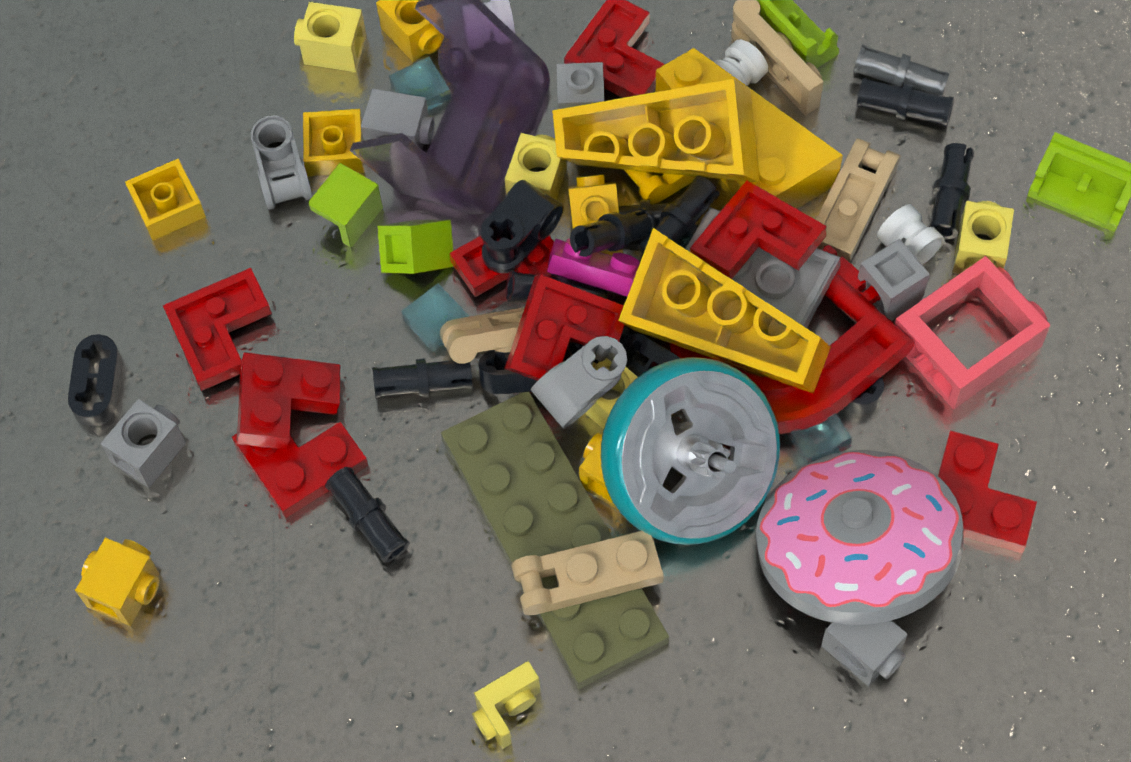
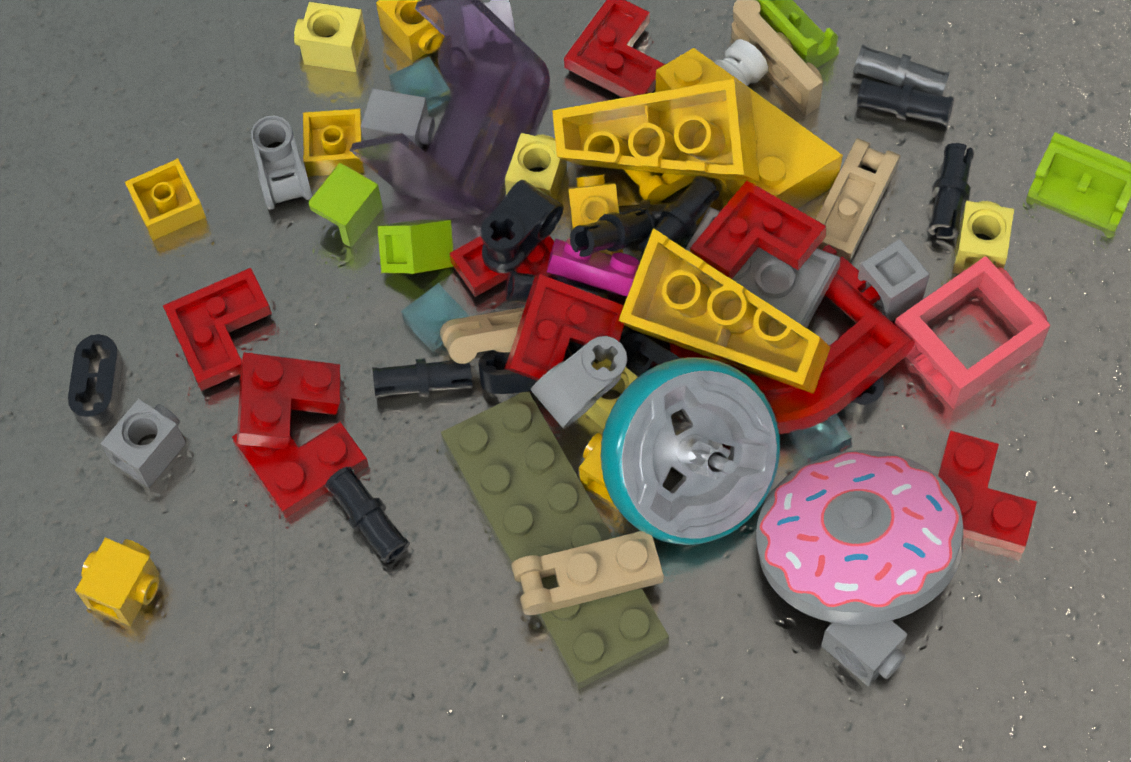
(509, 694): light yellow bracket -> none
(579, 84): light grey brick -> none
(908, 227): white wheel -> none

